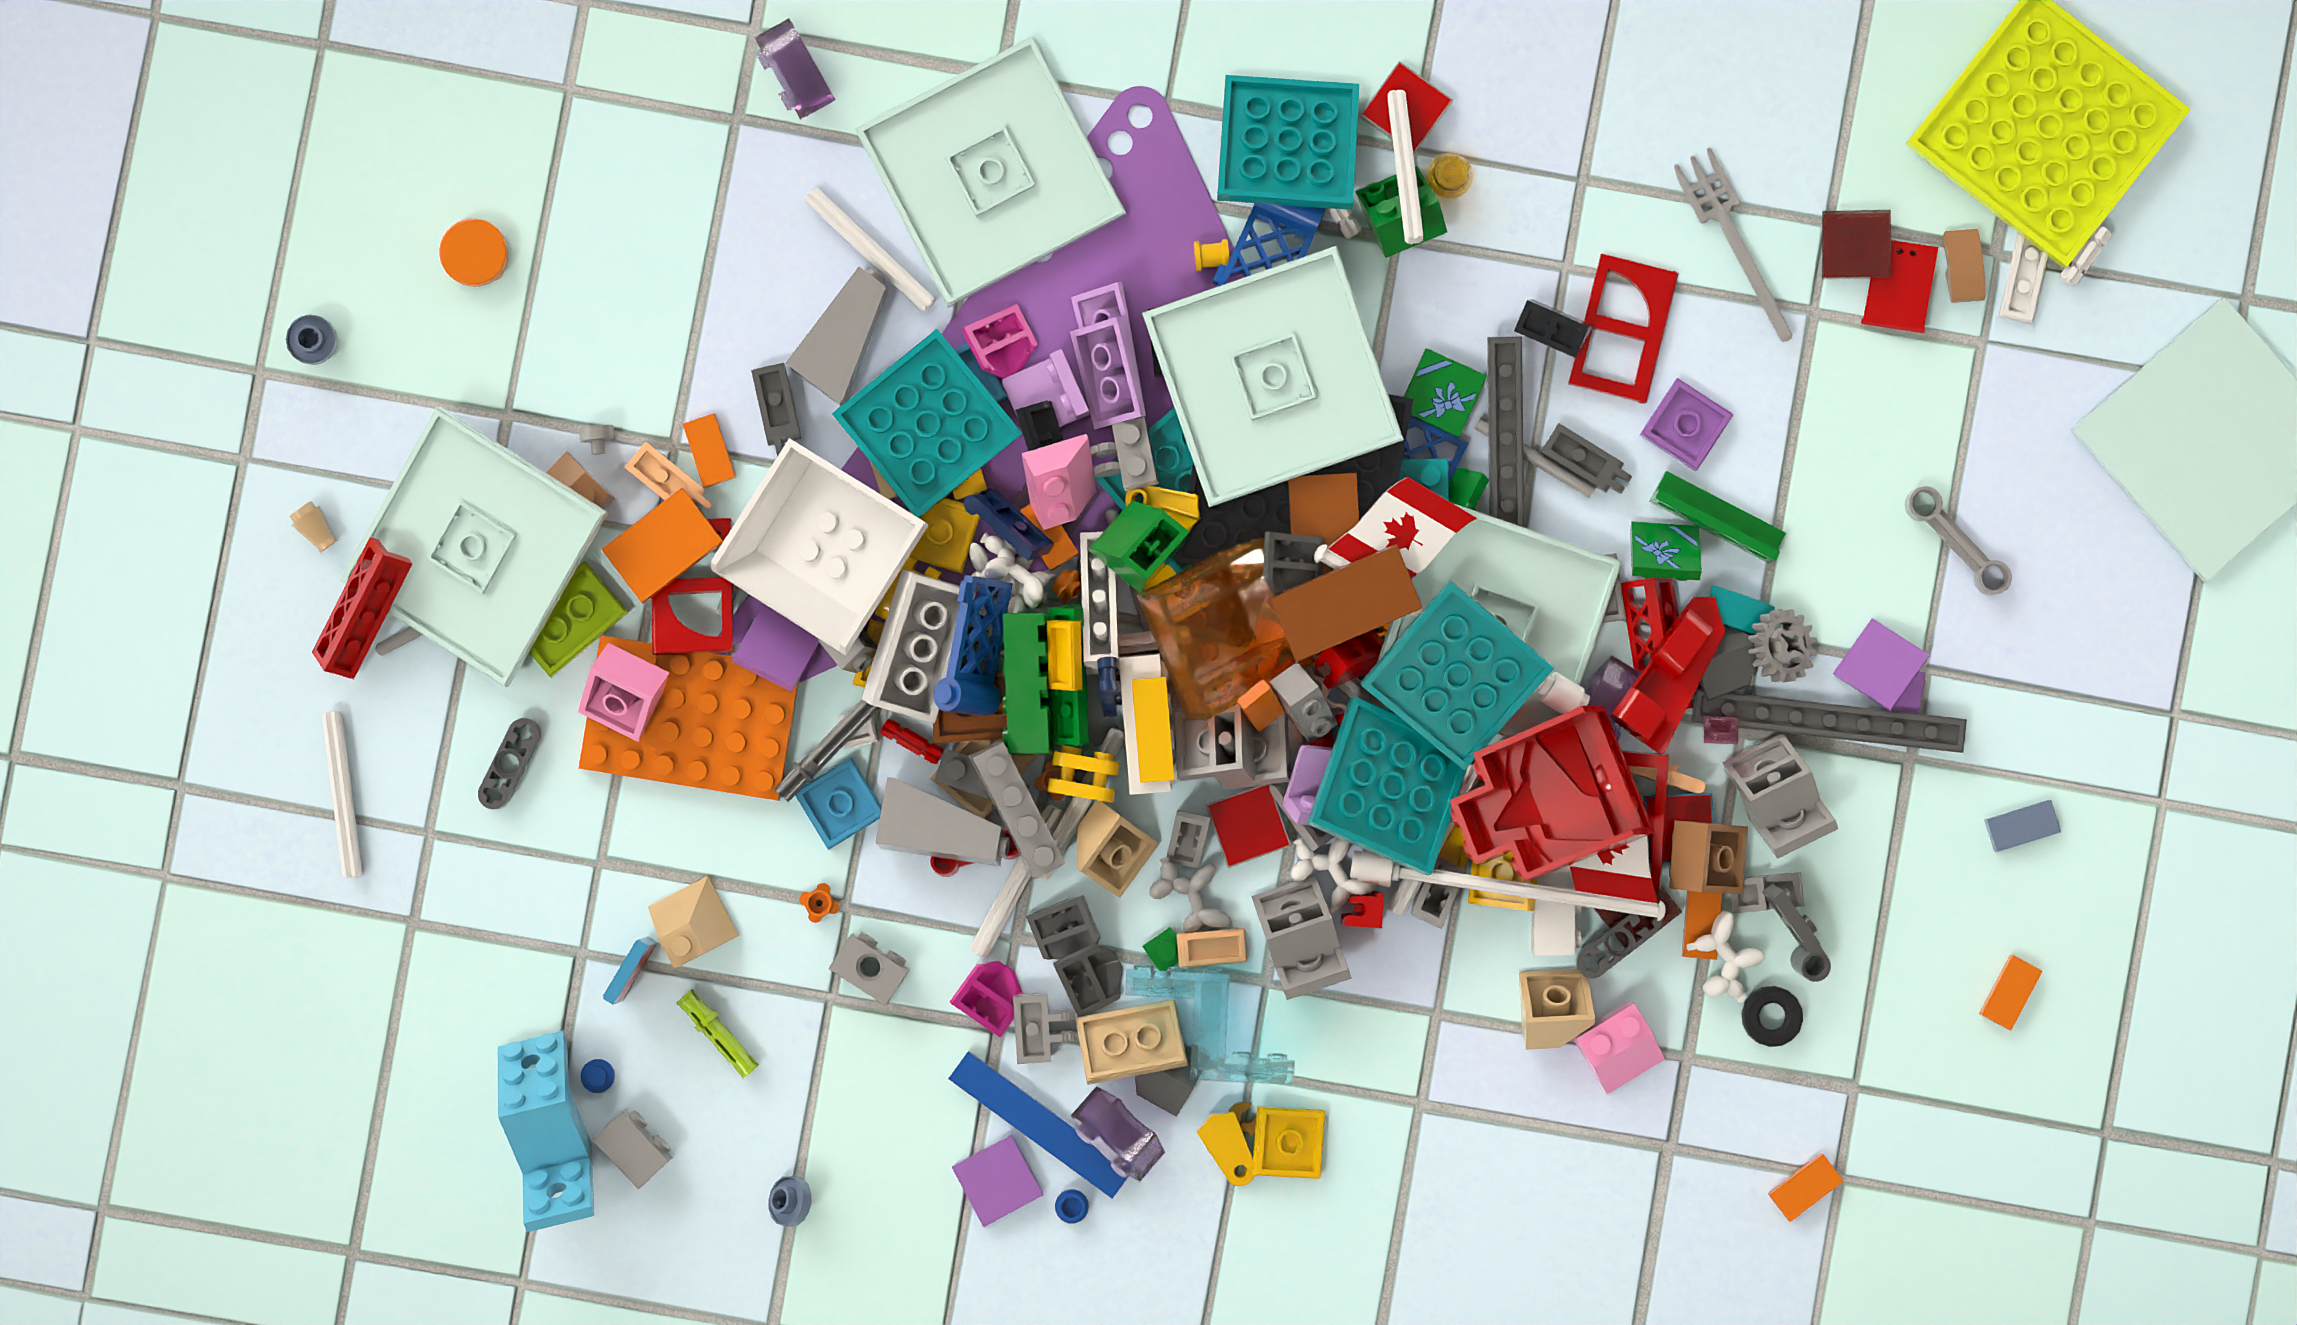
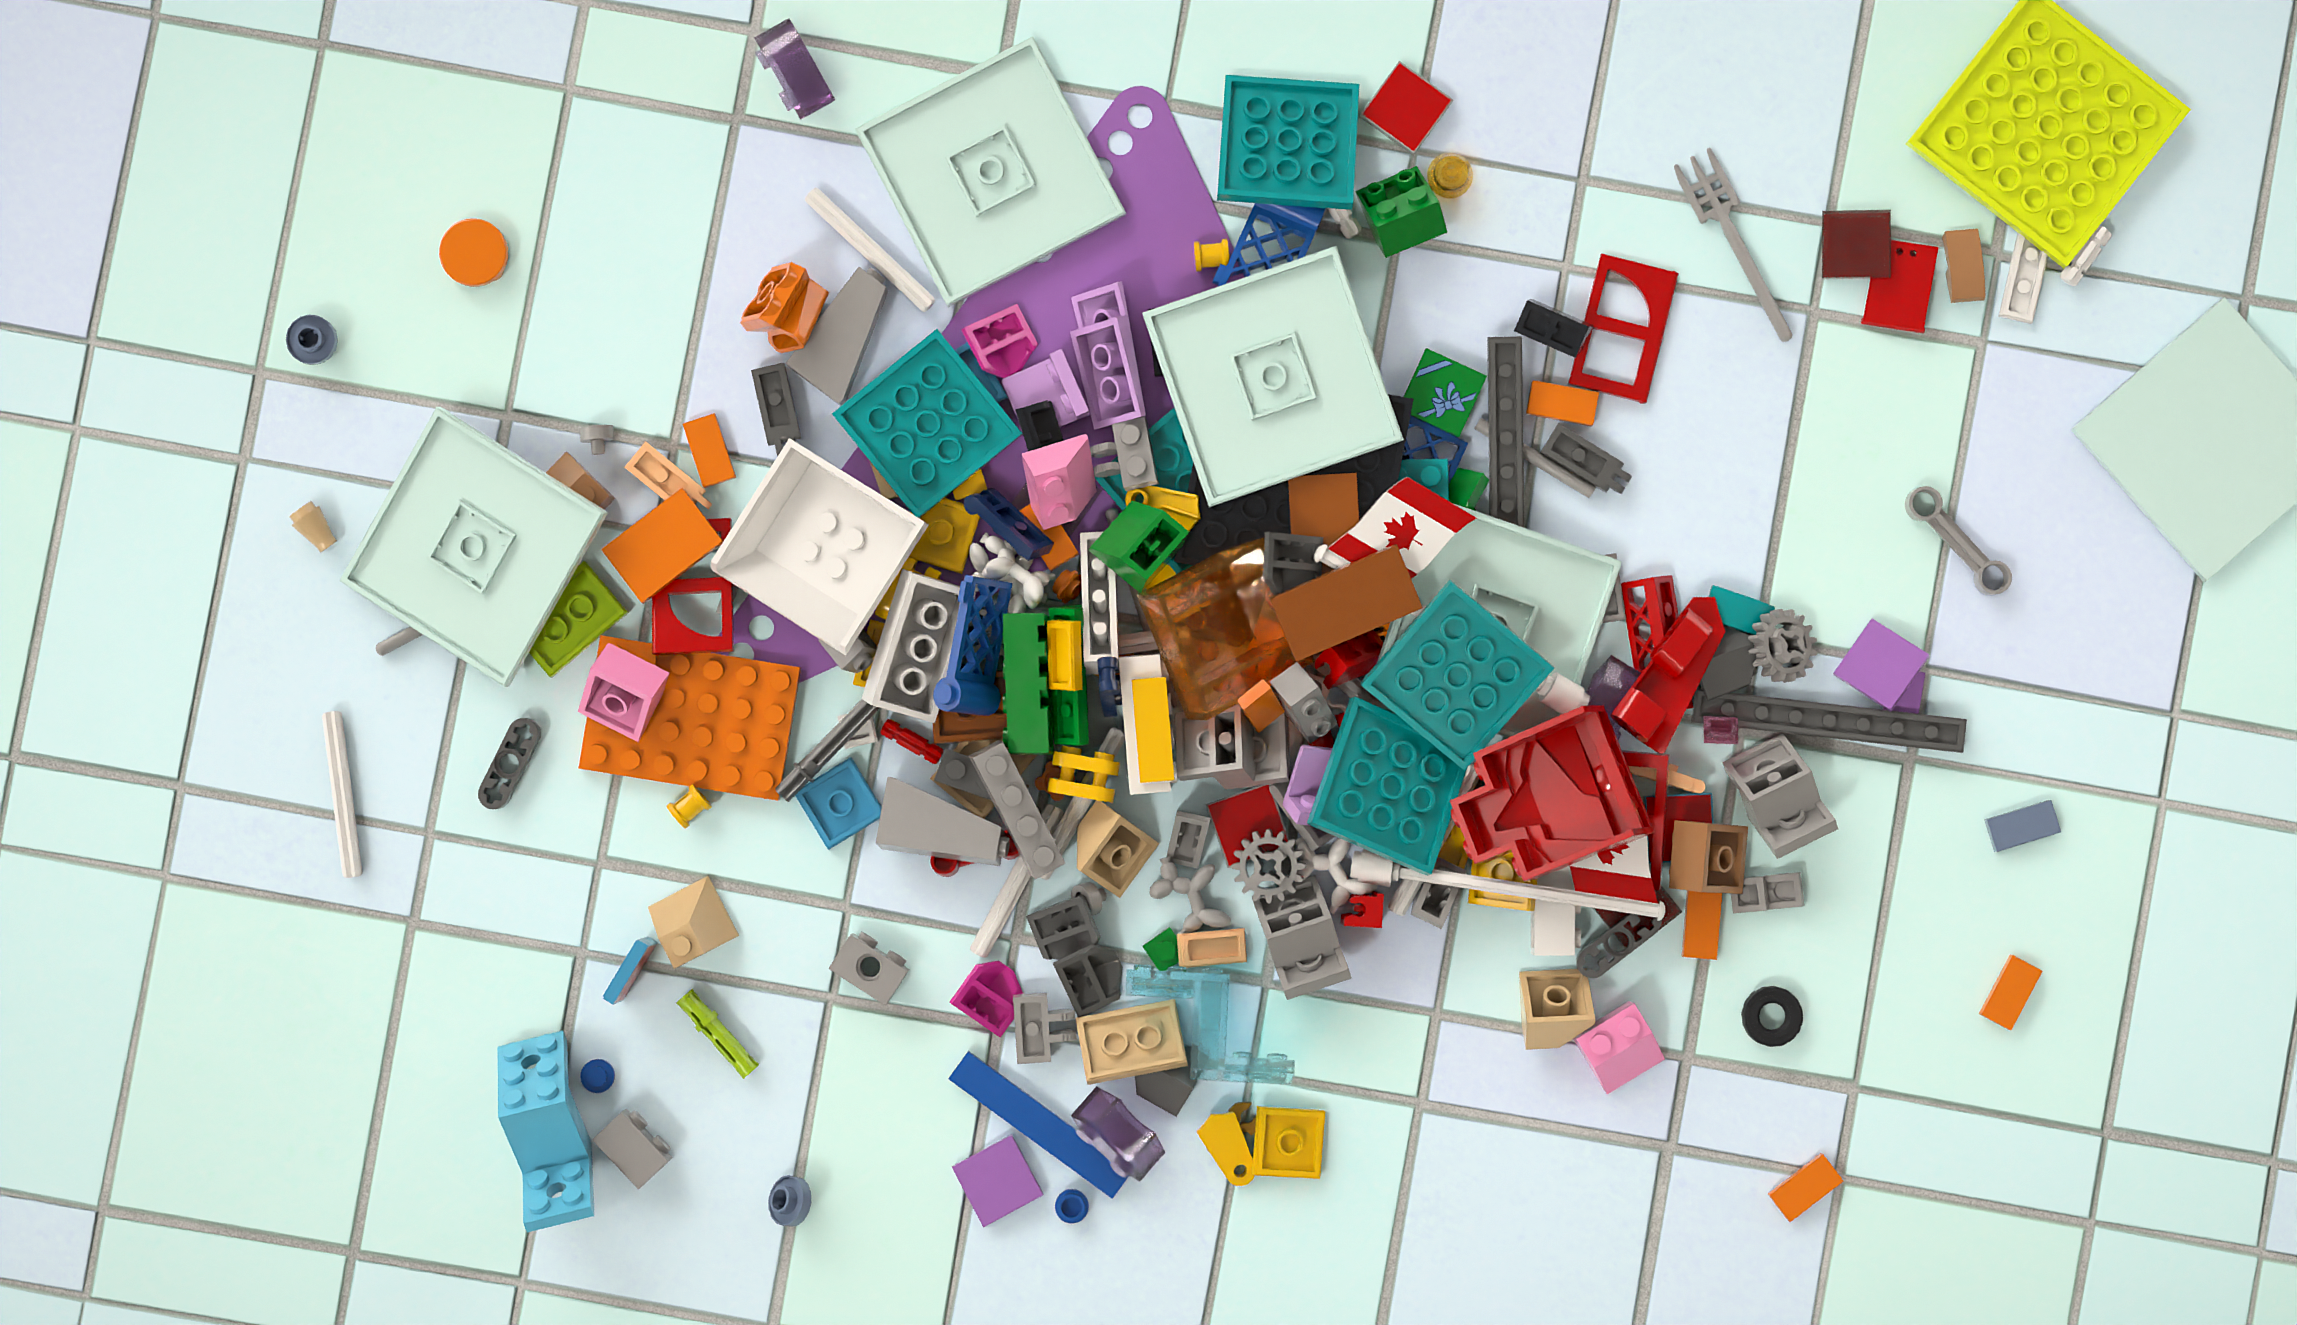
(362, 609): red fence -> none
(689, 806): none -> yellow bush
(776, 648): medium lavender tile -> none
(785, 307): none -> orange piece
(817, 912): orange plate -> none
(1093, 896): none -> light grey tile
(1257, 854): none -> light grey gear
(1405, 167): white axle -> none
(1562, 403): none -> orange tile
(1665, 551): green tile -> none
(1686, 424): medium lavender tile -> none
(1718, 517): green fence -> none
(1734, 960): white piece -> none
(1803, 931): dark grey plate -> none

